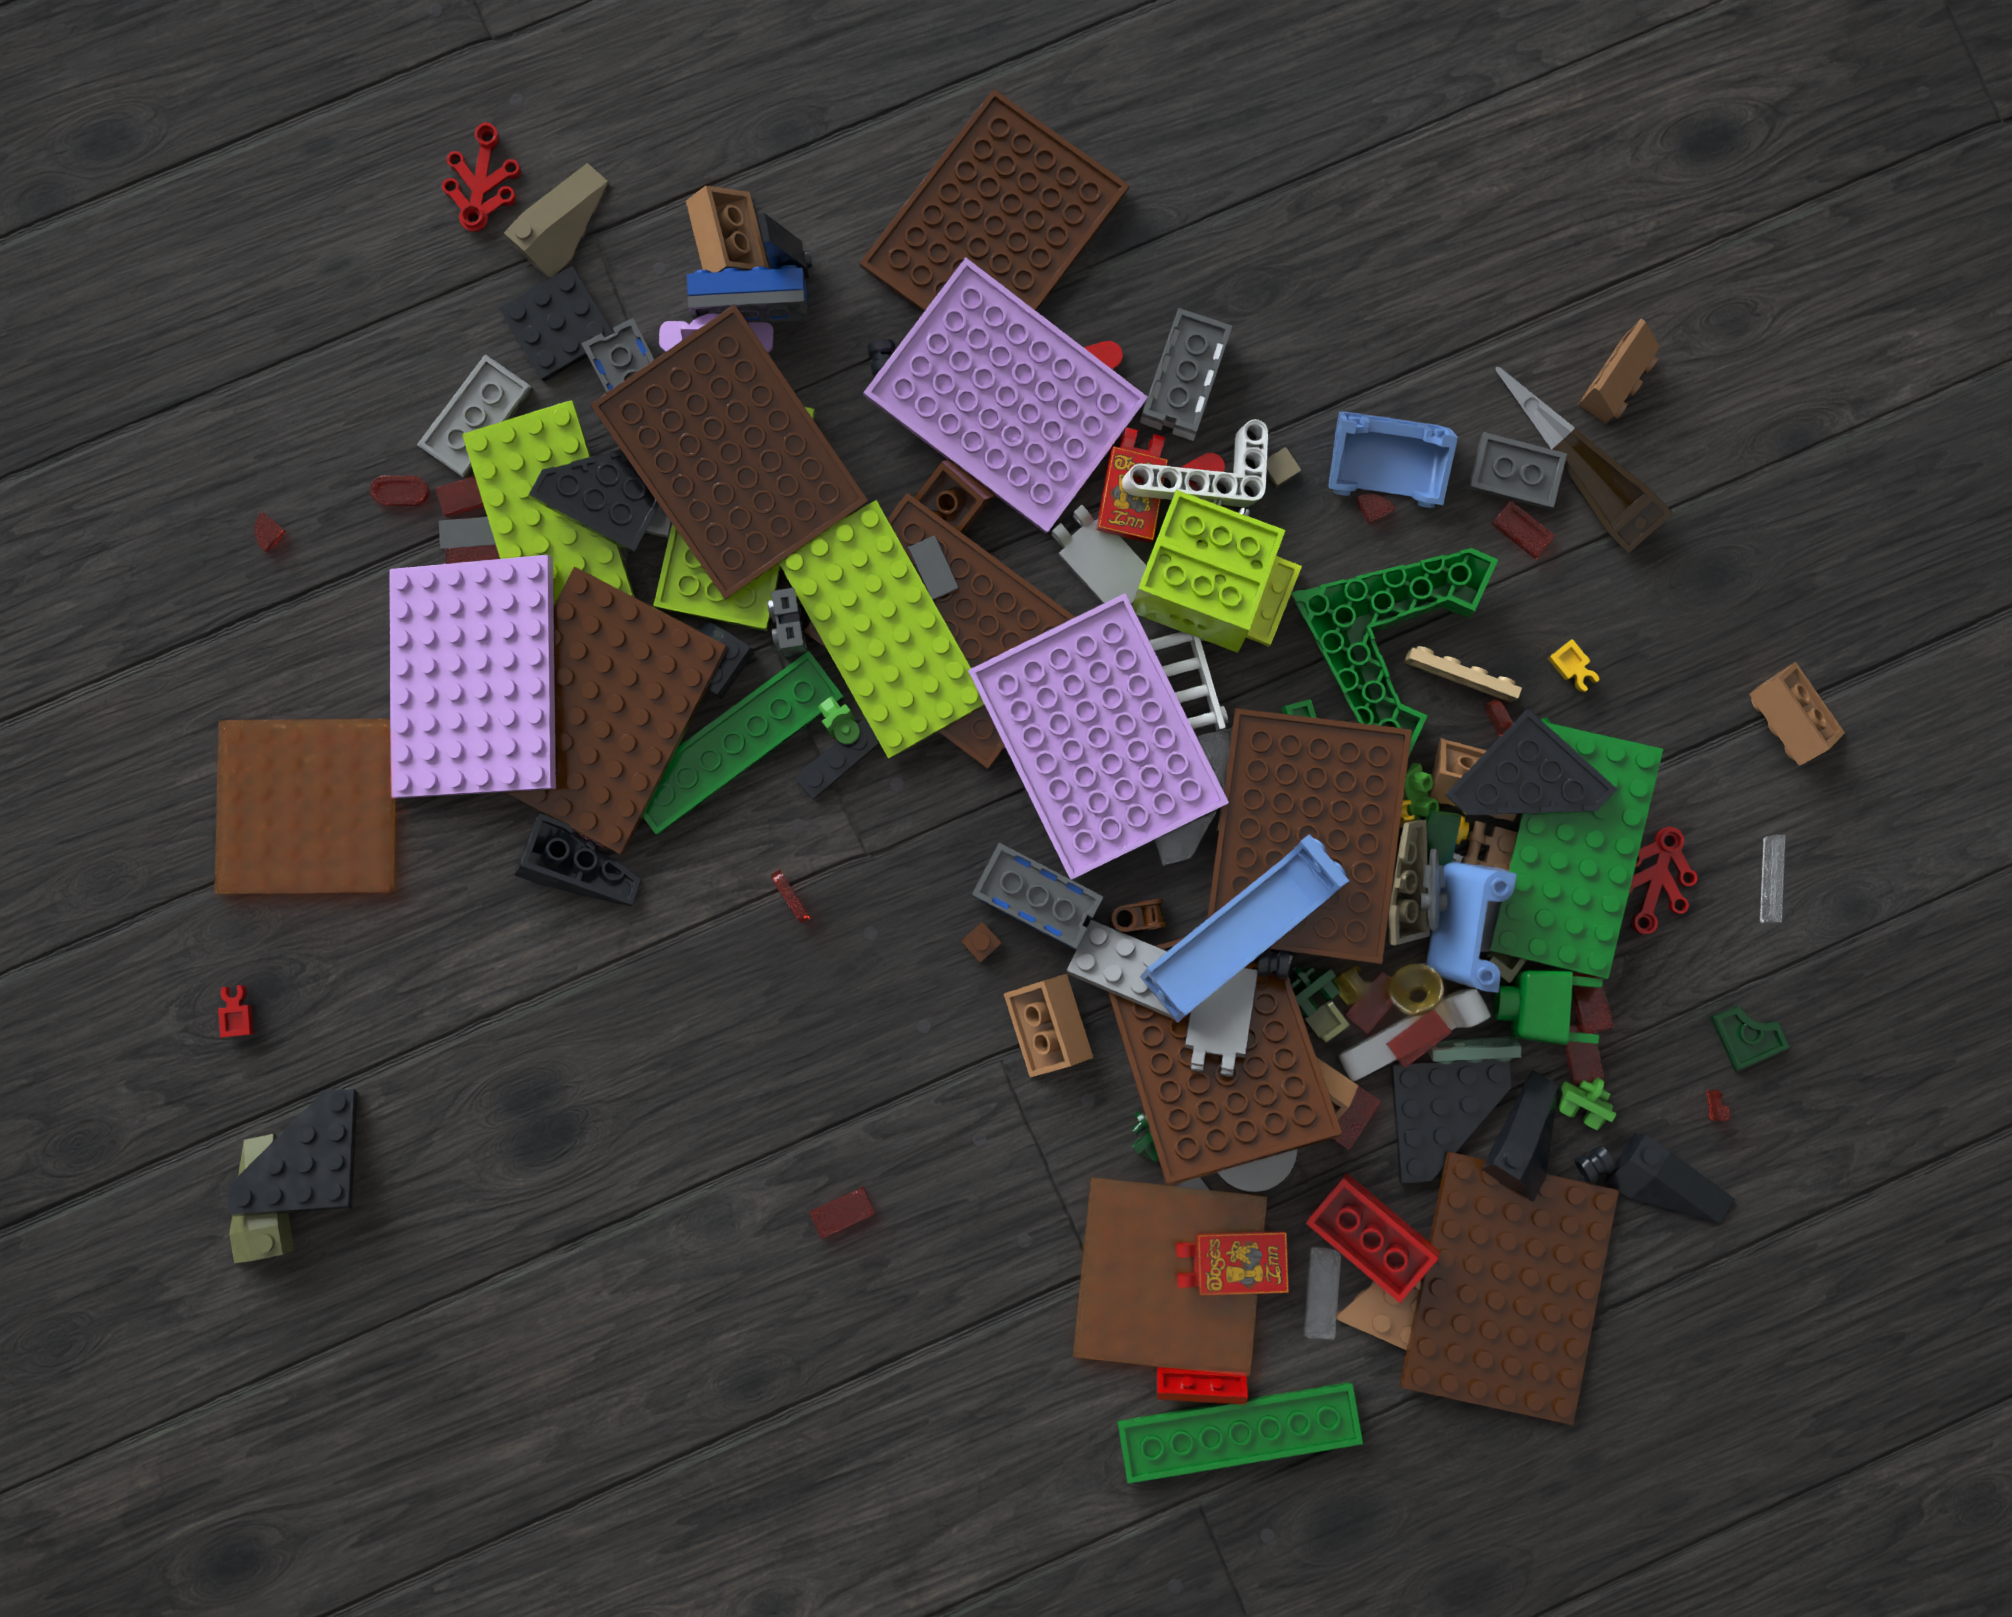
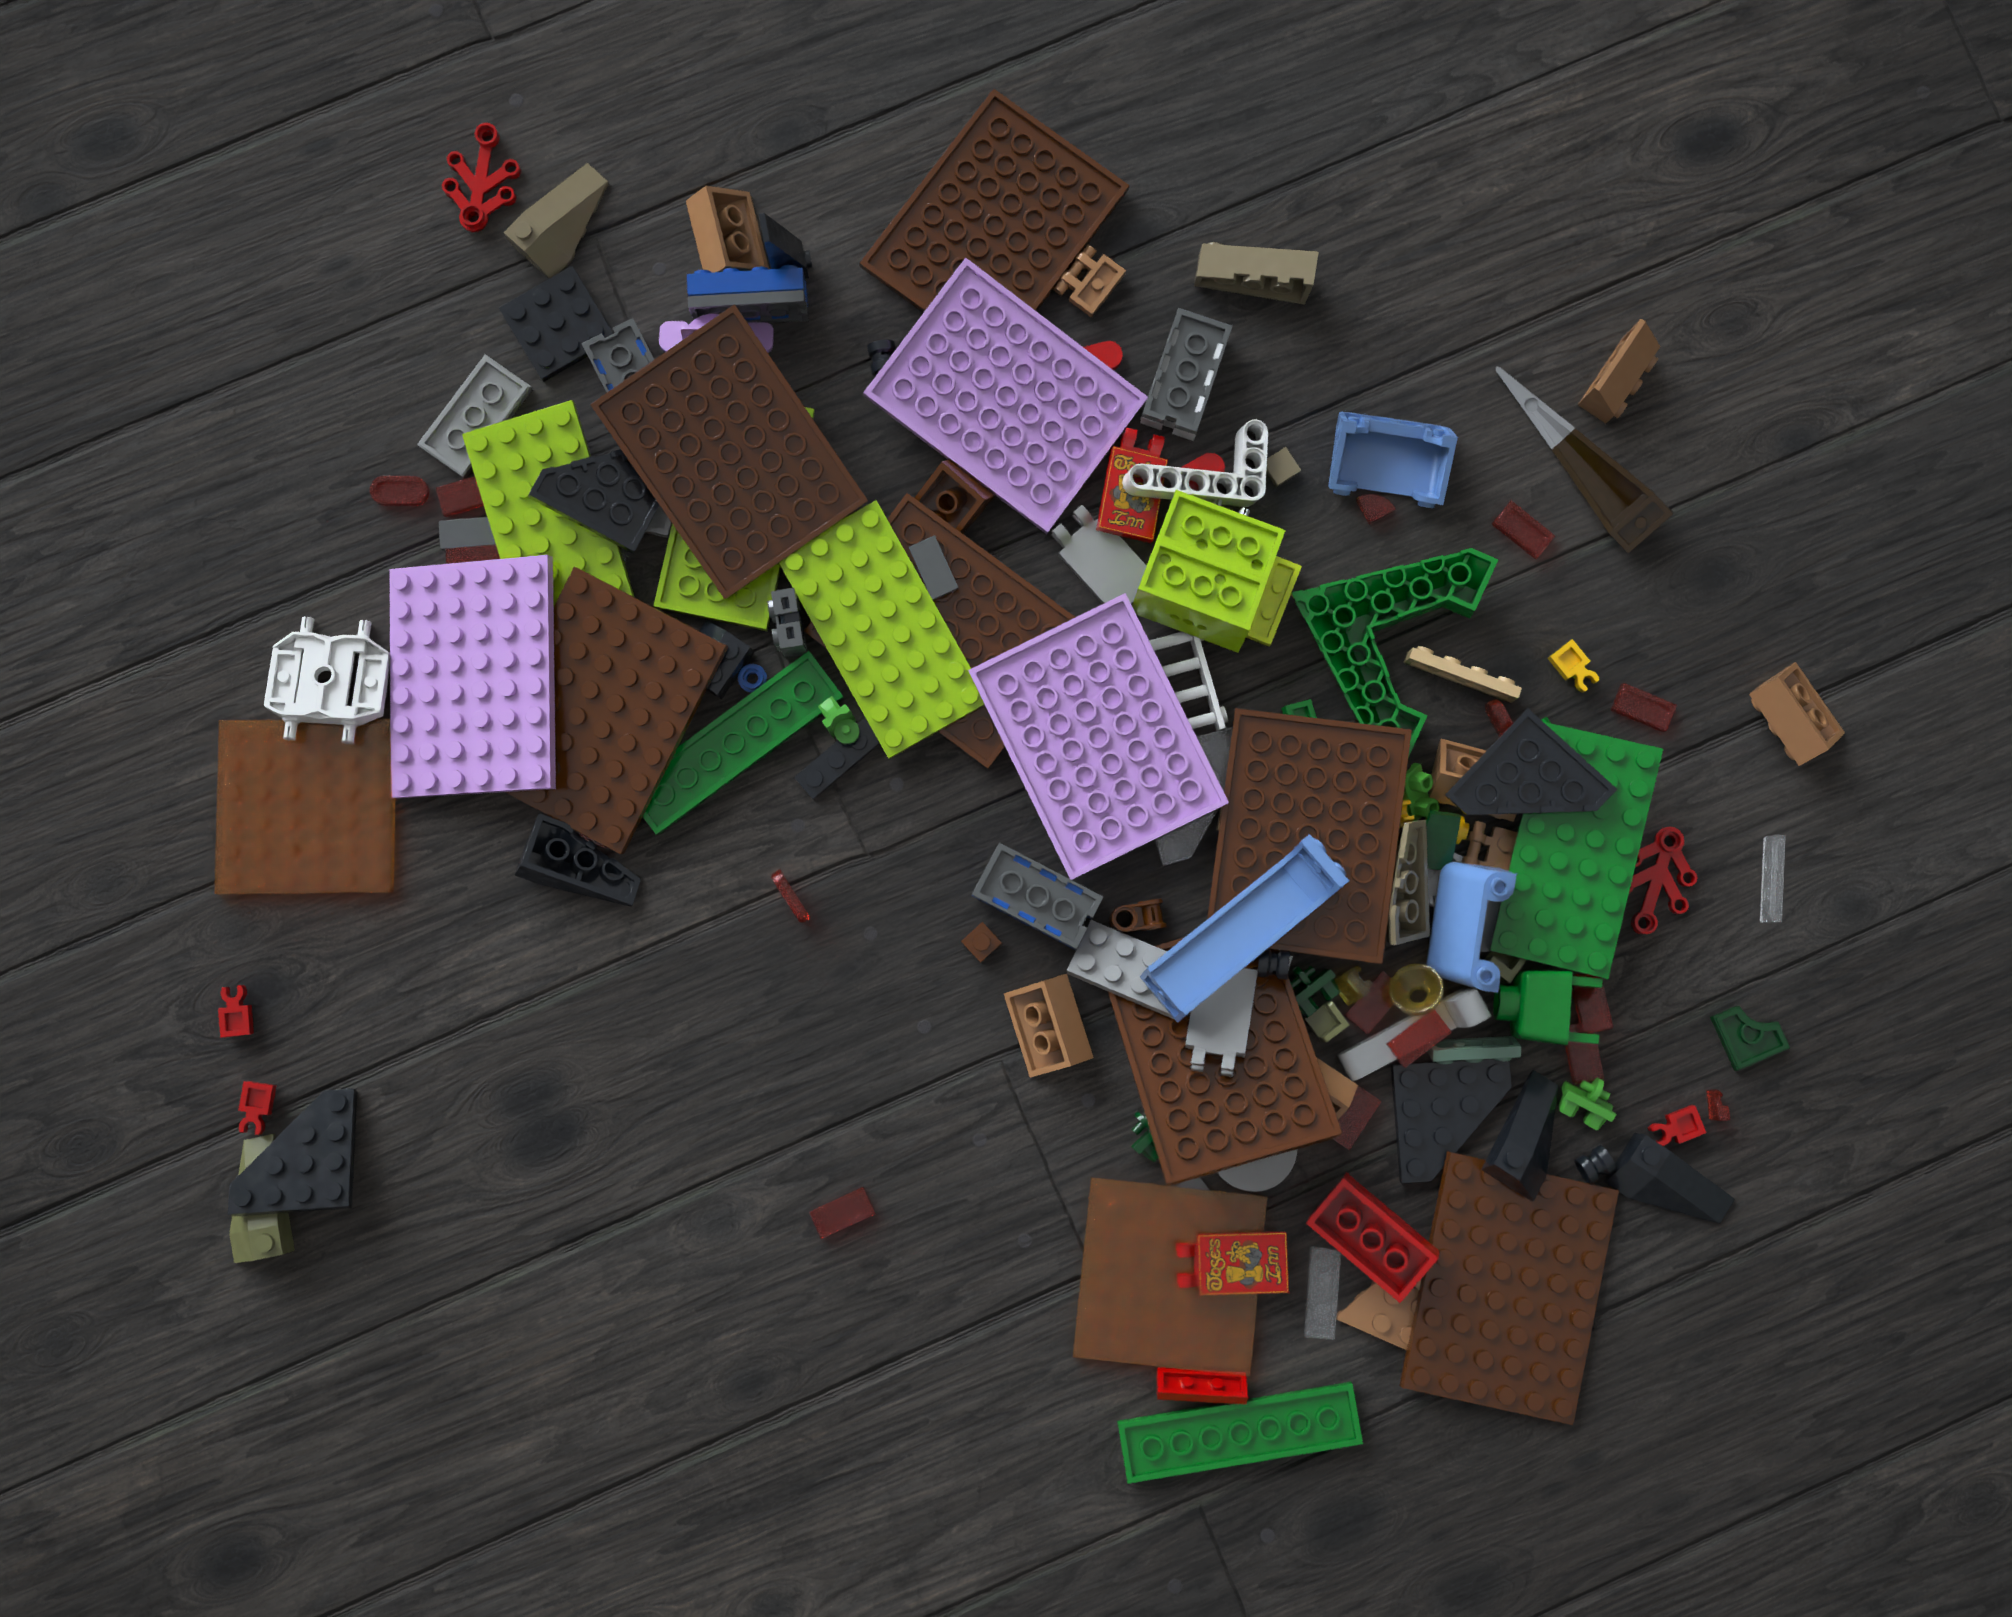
(257, 1101): none -> red plate
(267, 532): clear red tile -> none
(299, 697): none -> white piece
(746, 671): none -> blue plate
(1096, 286): none -> medium nougat plate
(1257, 271): none -> dark tan wedge
(1433, 900): dark grey piece -> none
(1517, 471): dark grey plate -> none
(1643, 707): none -> clear red tile
(1680, 1125): none -> red plate

